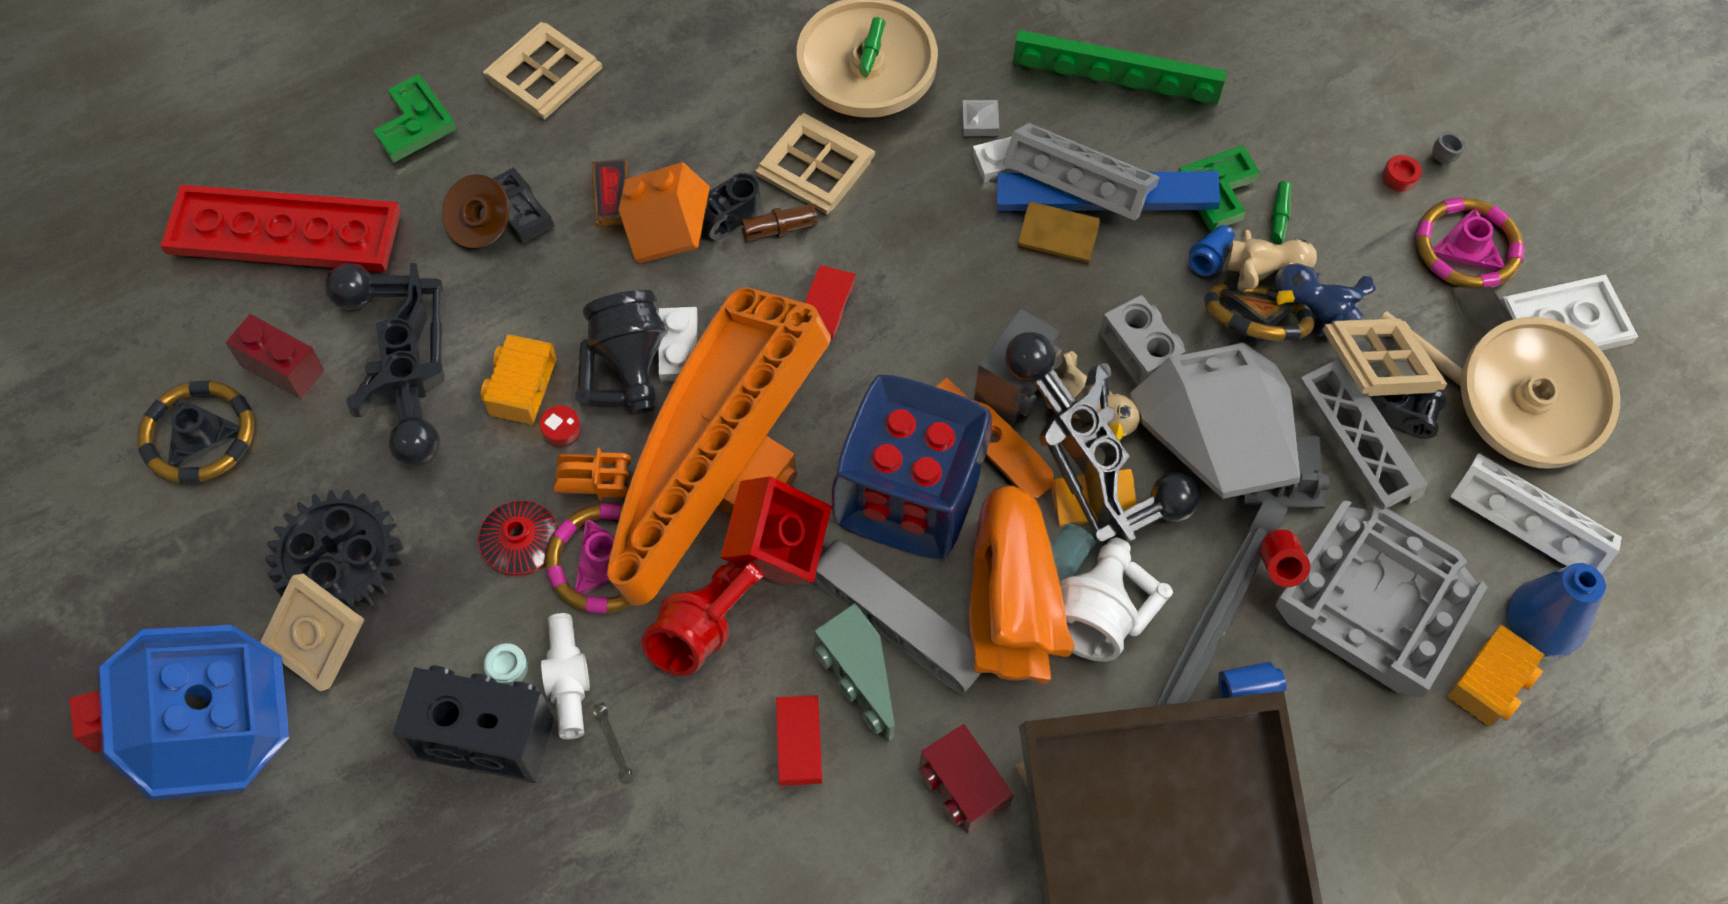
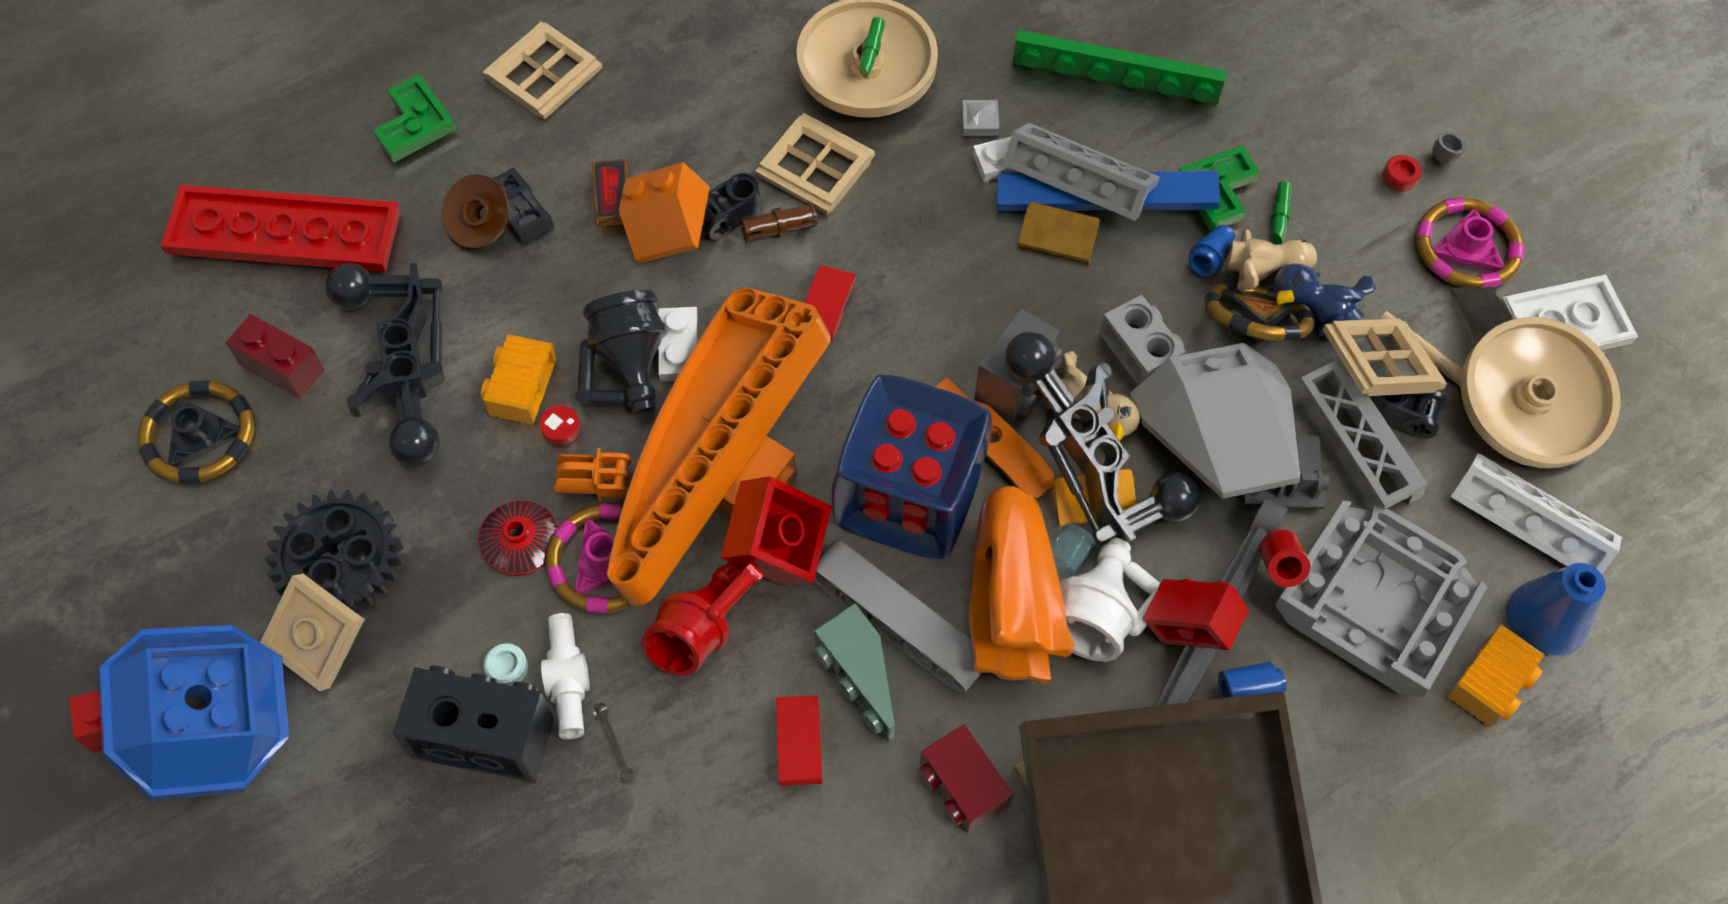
(1196, 613): none -> red brick

